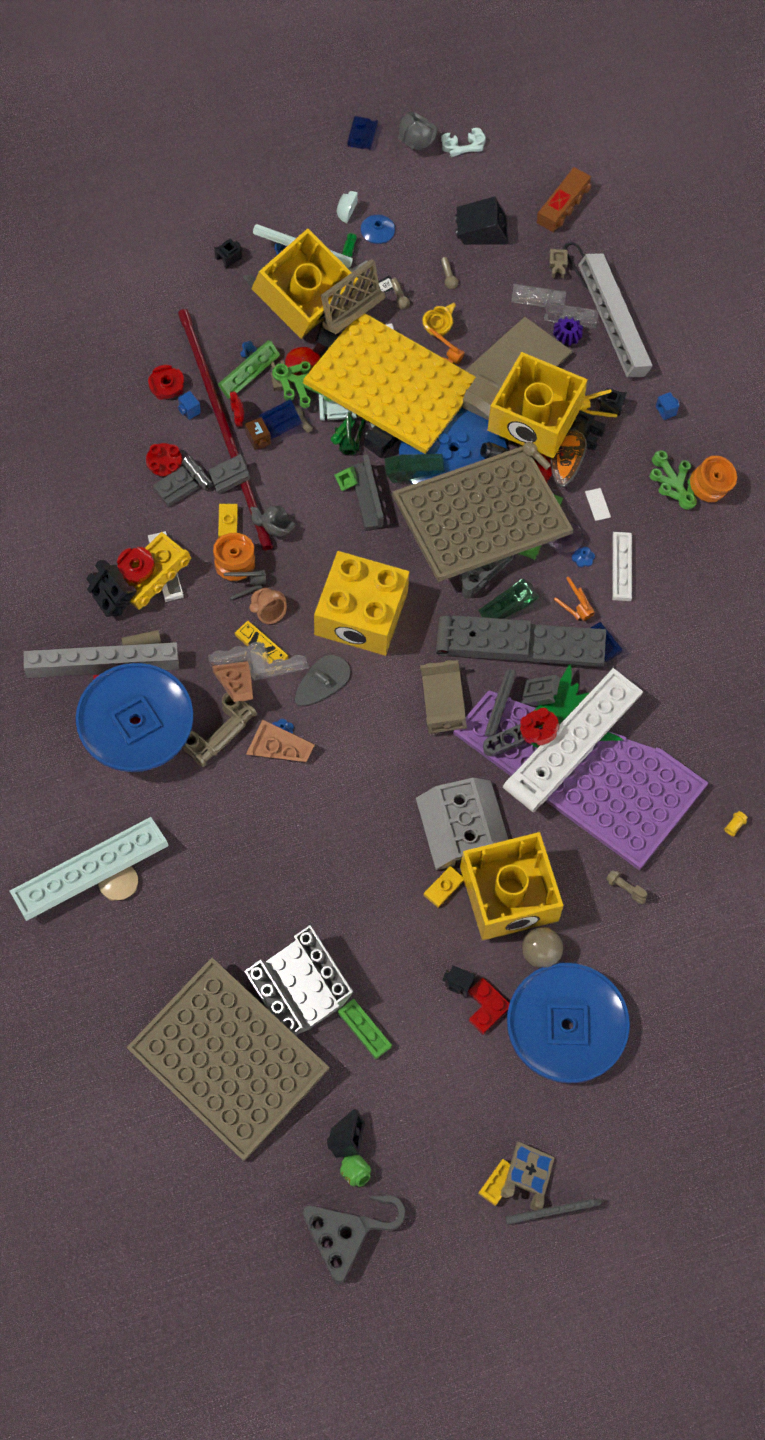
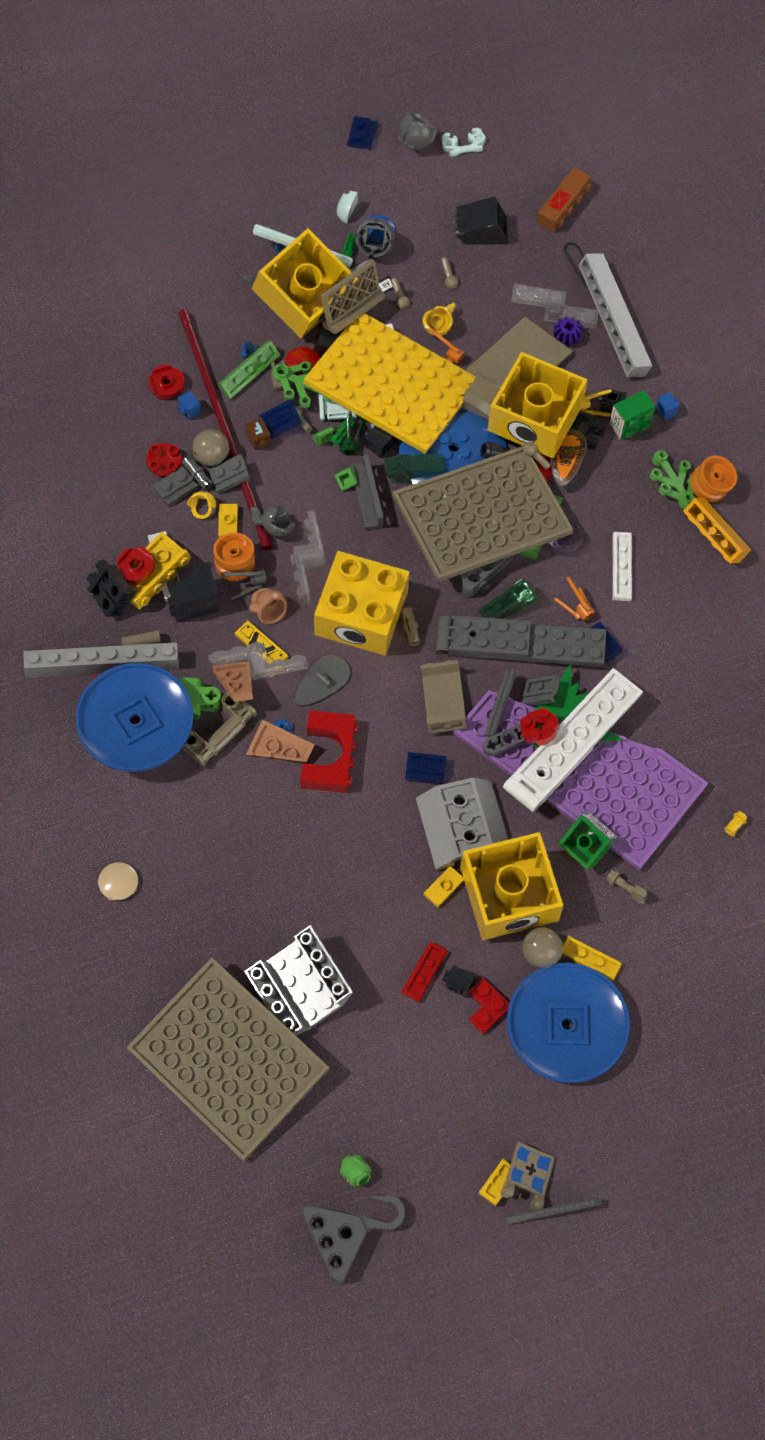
(88, 868): light aqua plate -> none
(192, 502): none -> yellow piece
(194, 595): none -> black slope
(201, 696): none -> bright green piece
(210, 447): none -> dark tan piece
(229, 251): black window -> none
(237, 407): red dish -> none
(307, 557): none -> clear bracket
(323, 436): none -> bright green slope
(336, 775): none -> red arch
(347, 1135): black slope -> none
(364, 1029): bright green plate -> none
(374, 249): none -> dark grey piece
(410, 626): none -> dark tan pin
(424, 972): none -> red tile
(425, 768): none -> clear blue plate
(558, 261): dark tan plate -> none
(583, 557): blue plant -> none
(588, 840): none -> green brick
(590, 957): none -> yellow tile
(597, 504): white sticker -> none
(632, 415): none -> green brick
(717, 530): none -> light orange brick

